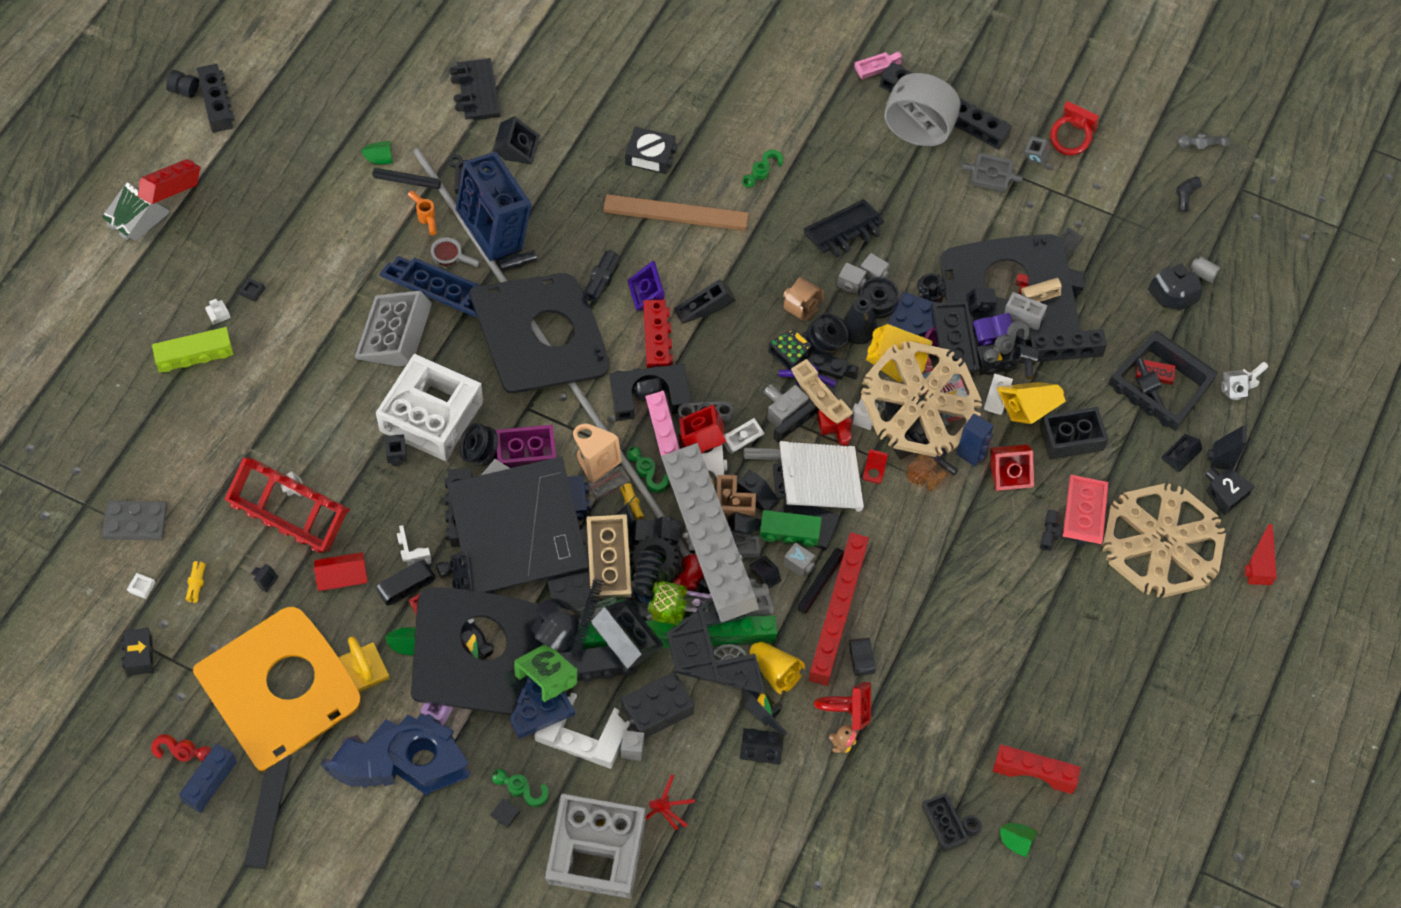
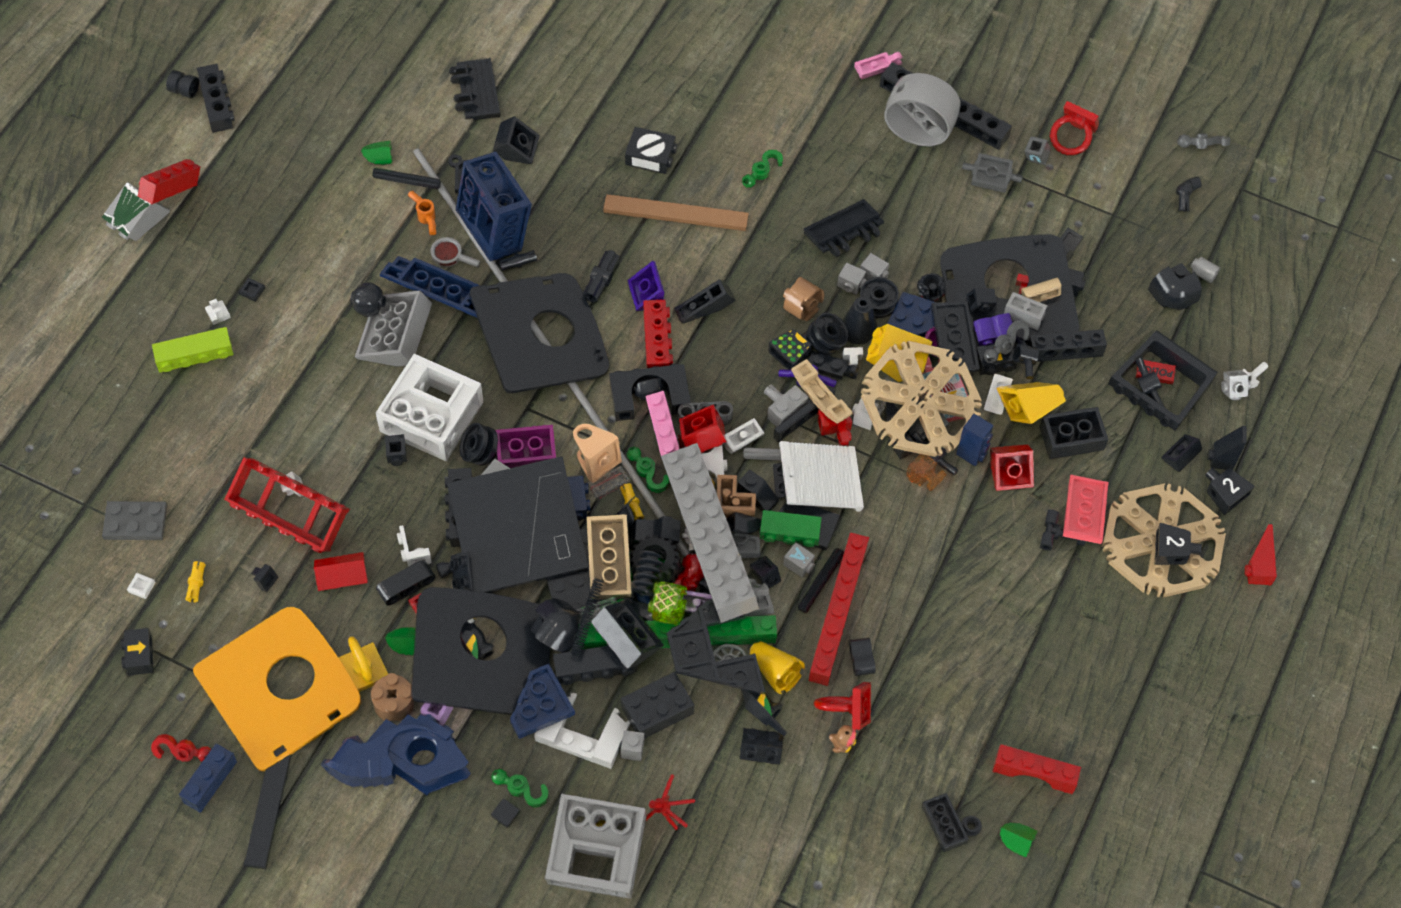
(367, 299): none -> black plant
(383, 697): none -> medium nougat brick
(548, 670): bright green panel -> none
(852, 355): none -> white tile
(875, 460): red bracket -> none
(1174, 545): none -> black torso

